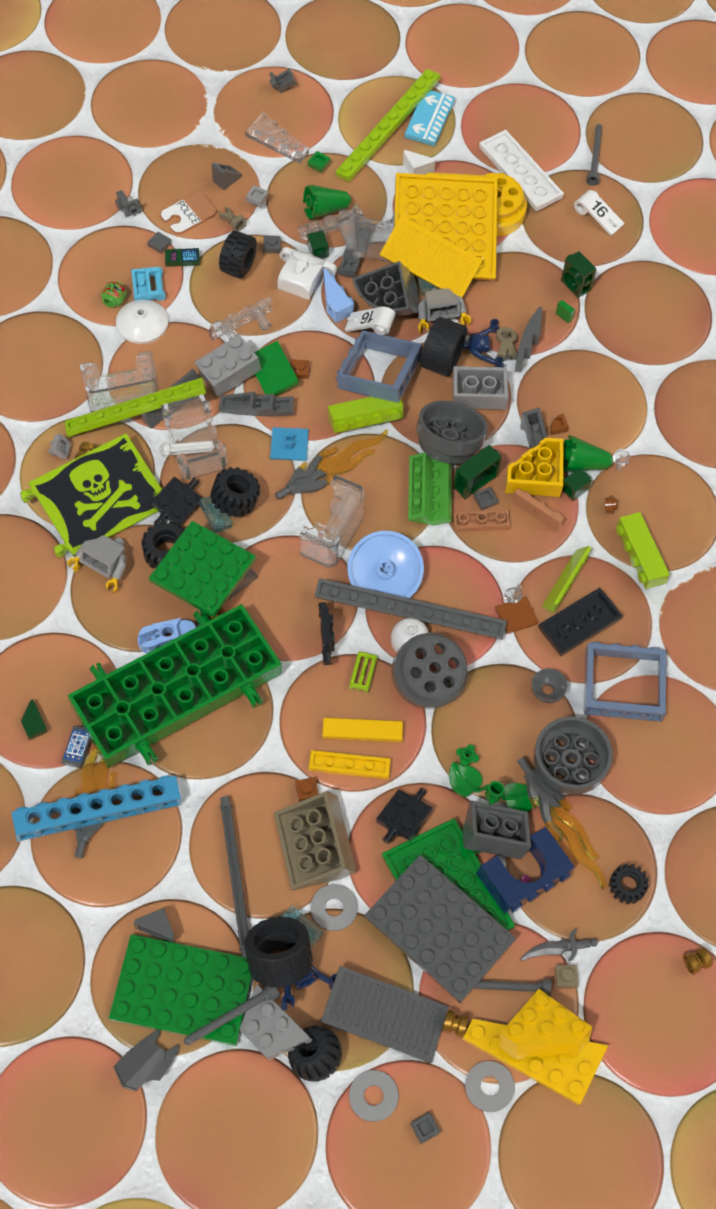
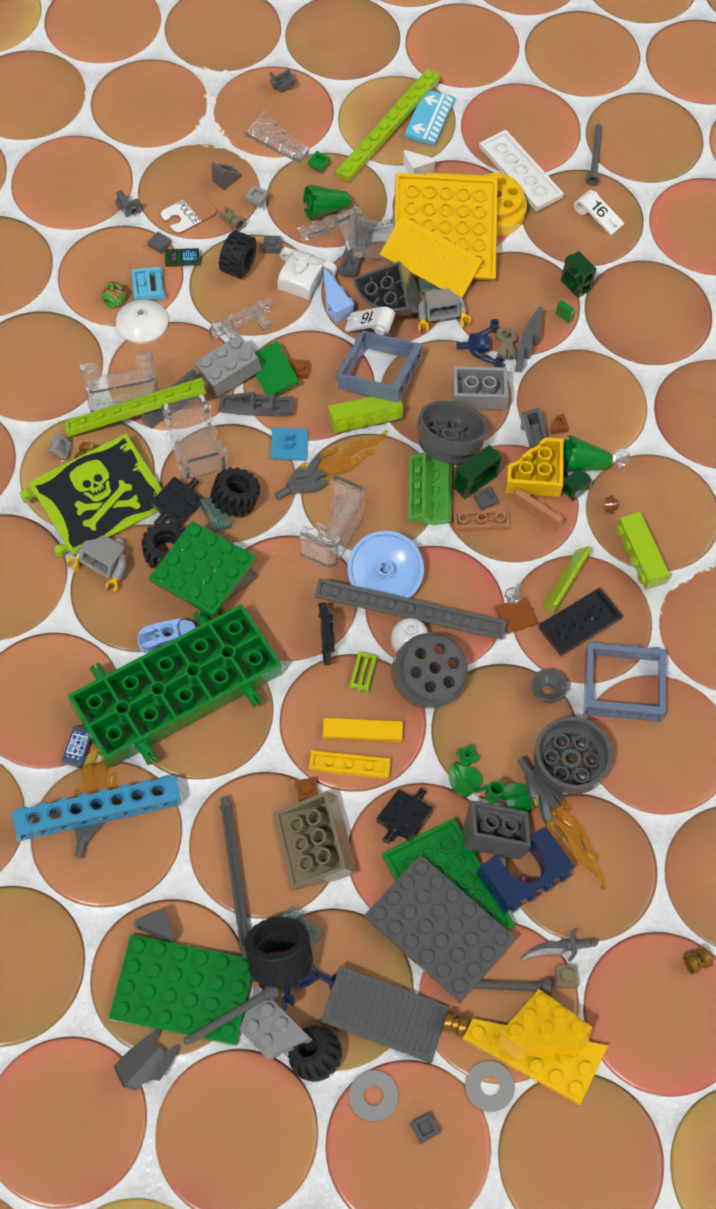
(33, 722): dark green tile -> none
(190, 447): white axle -> none
(318, 244): dark green brick -> none
(338, 922): light grey gear -> none
(443, 346): black tyre -> none
(620, 892): black tyre -> none

